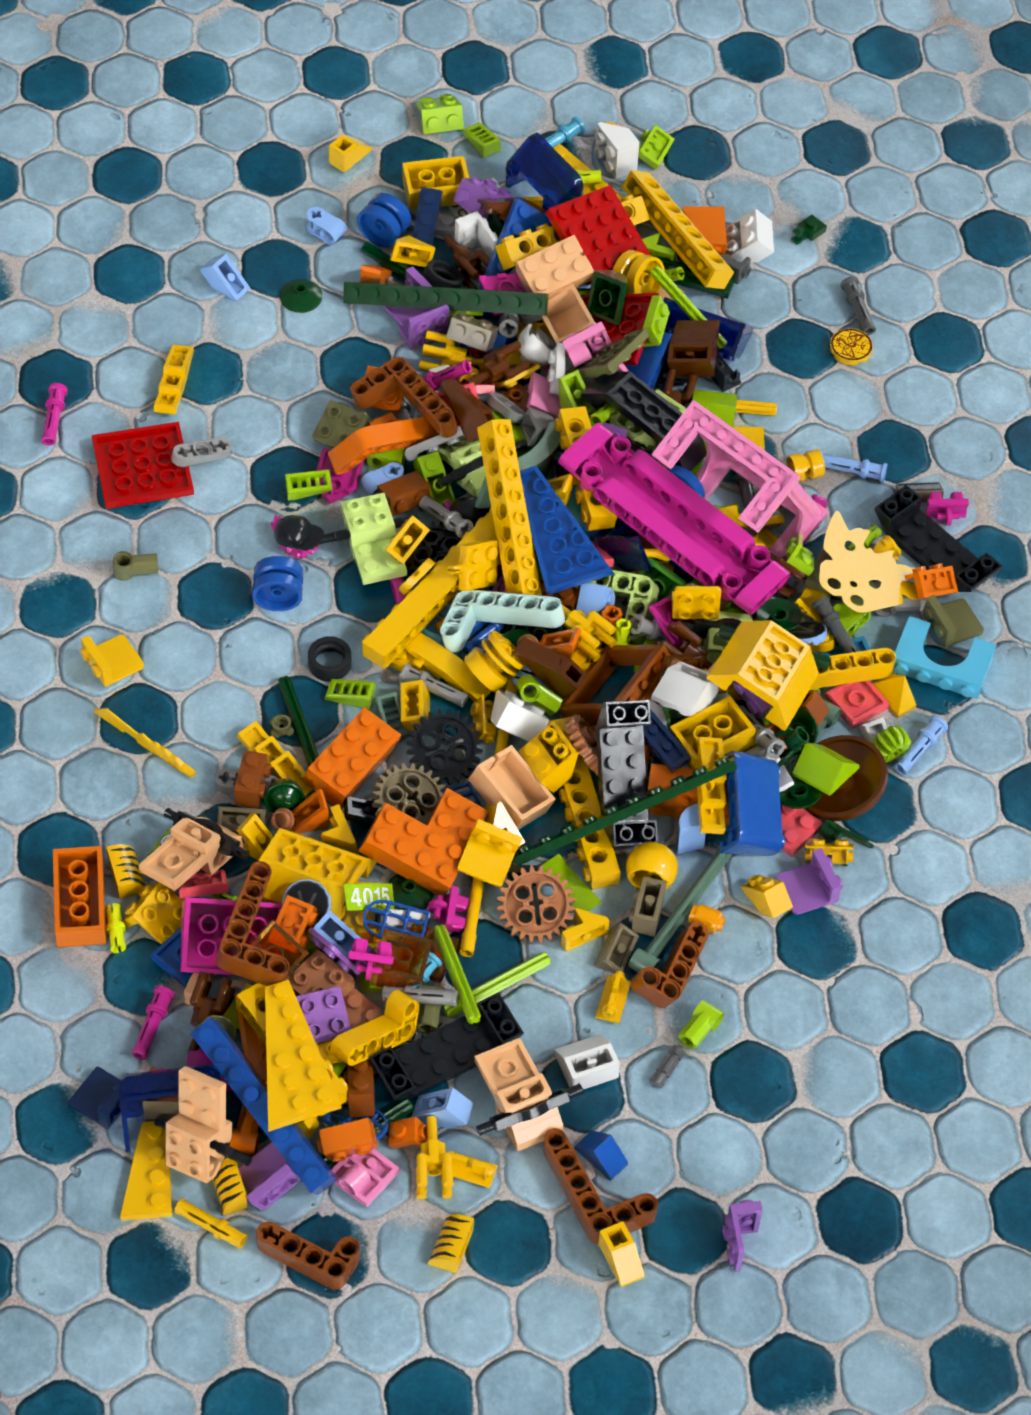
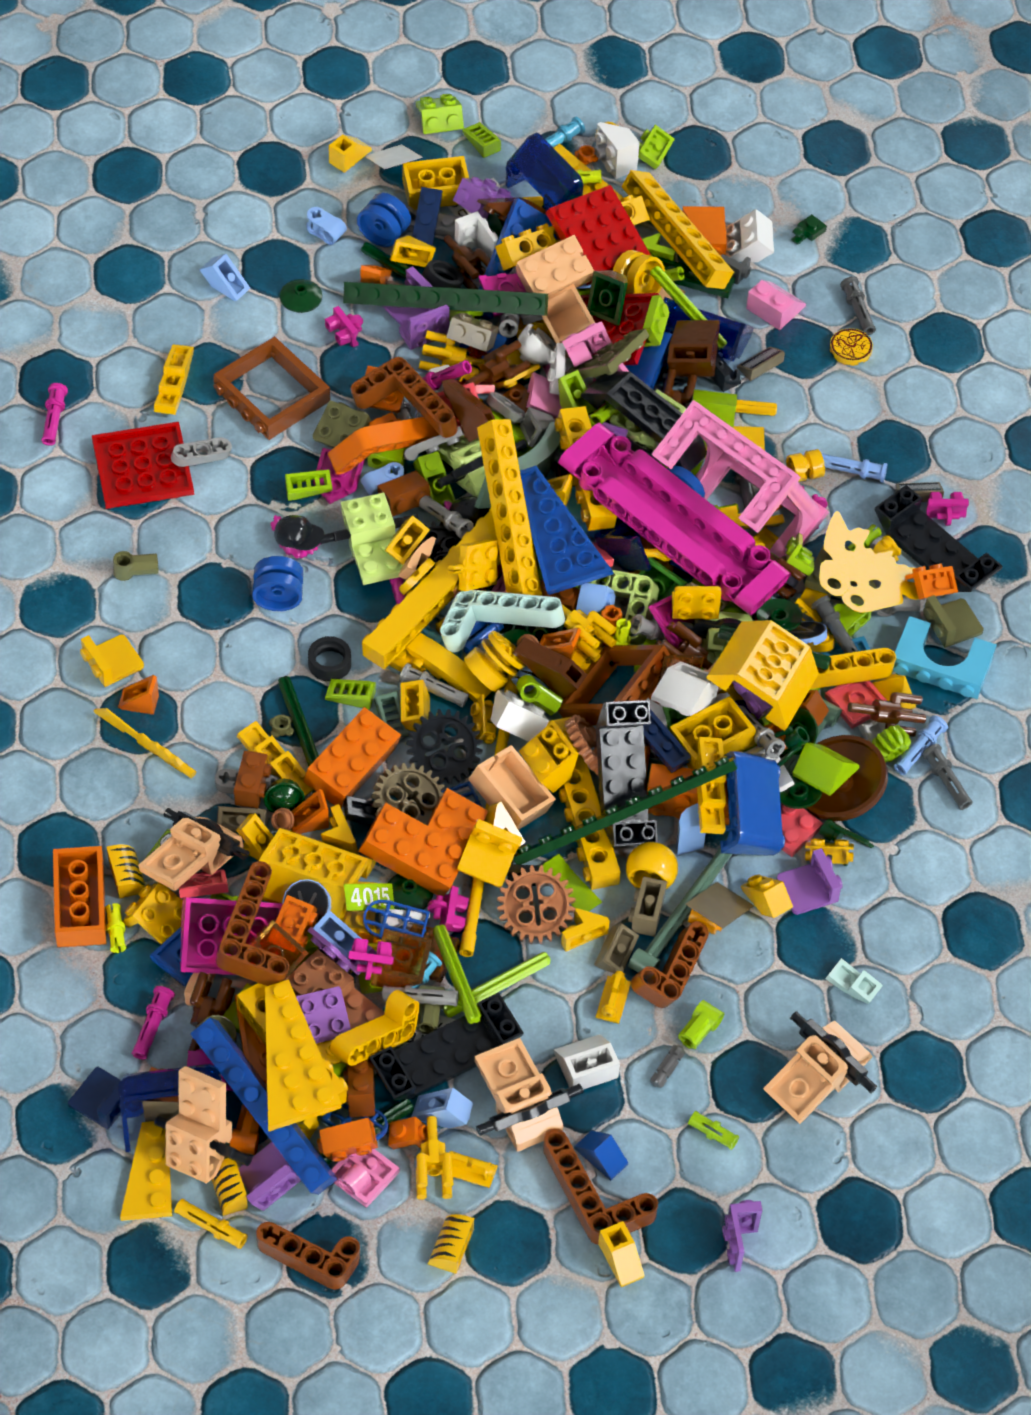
(140, 696): none -> orange slope
(271, 427): none -> dark orange window
(348, 326): none -> dark pink hips
(393, 156): none -> white sticker
(417, 558): none -> light nougat slope
(586, 154): none -> orange plate
(699, 1121): none -> lime pin
(719, 905): none -> dark tan sticker
(761, 362): none -> dark tan slope
(773, 304): none -> bright pink slope
(822, 1064): none -> light nougat piece
(856, 984): none -> light aqua slope
(891, 711): none -> reddish brown plant
(940, 769): none -> dark grey pin

